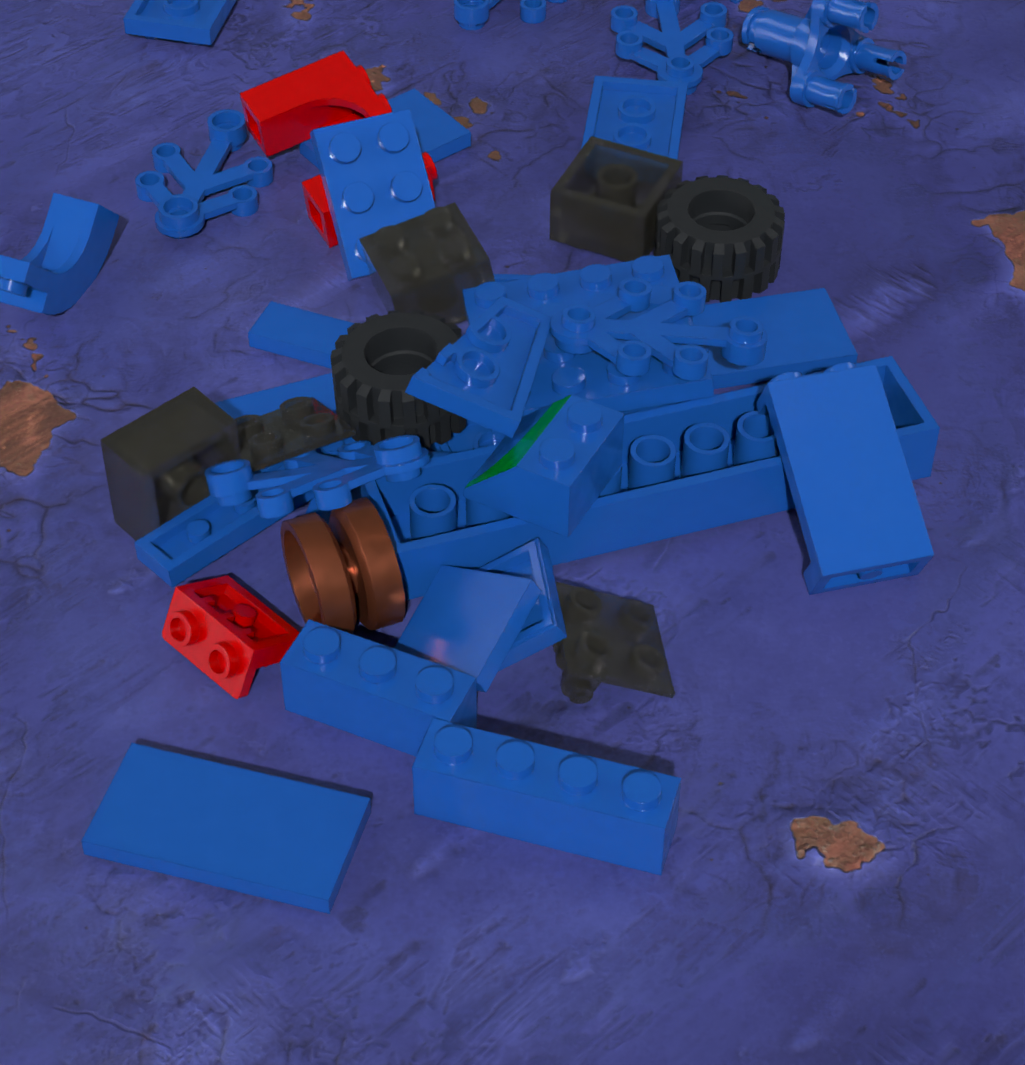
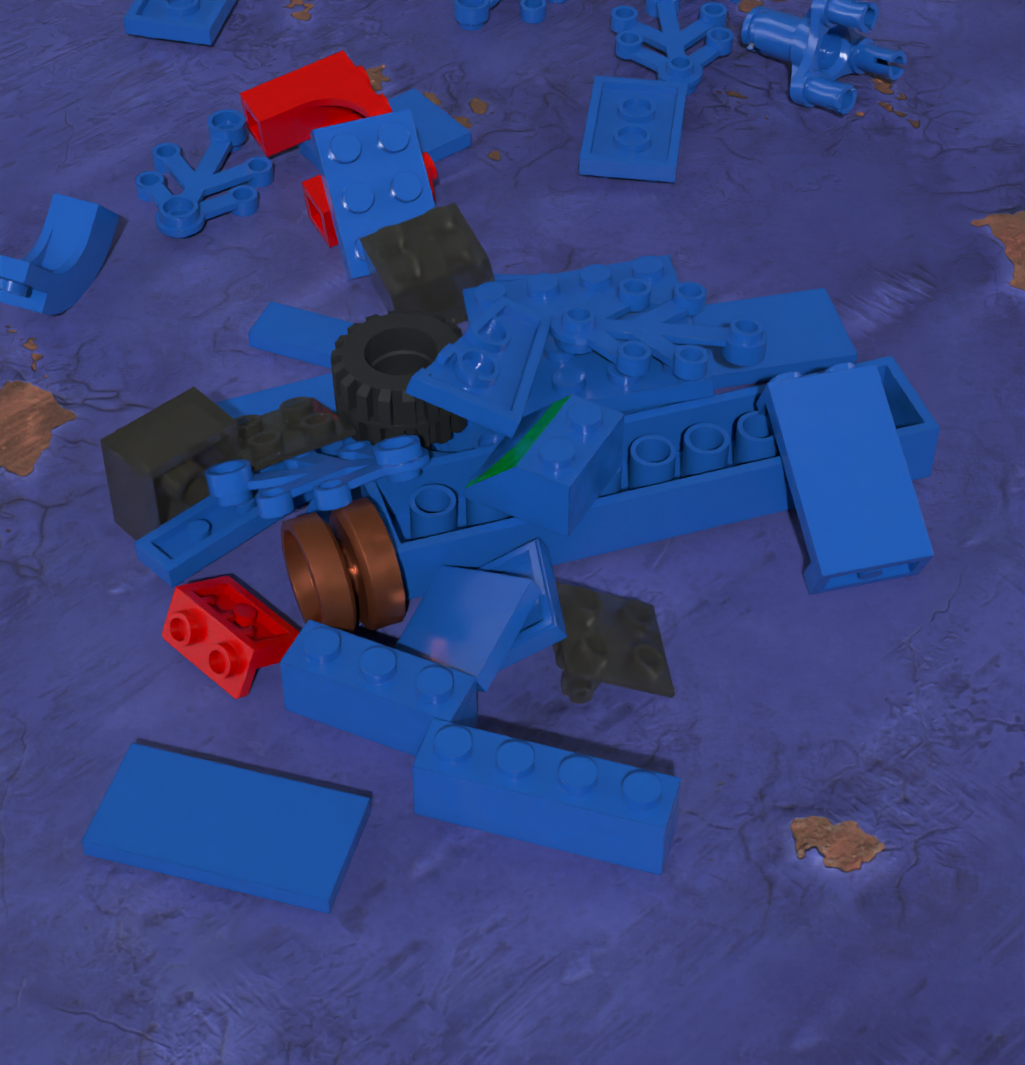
(611, 199): clear smoke brick -> none
(721, 235): black tyre -> none

